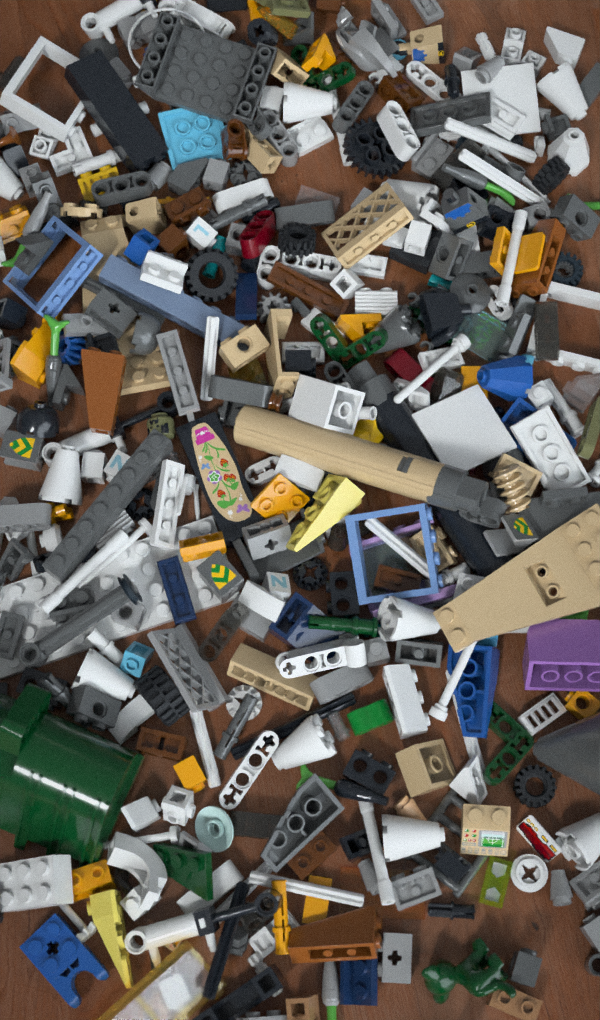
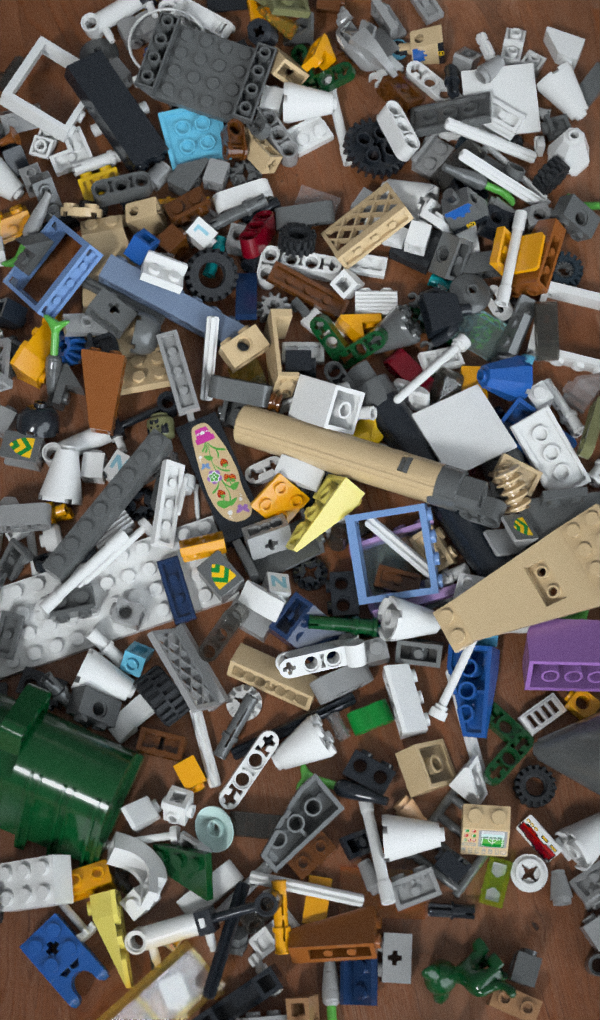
(80, 623): dark grey piece -> none
(353, 107): dark grey beam -> none

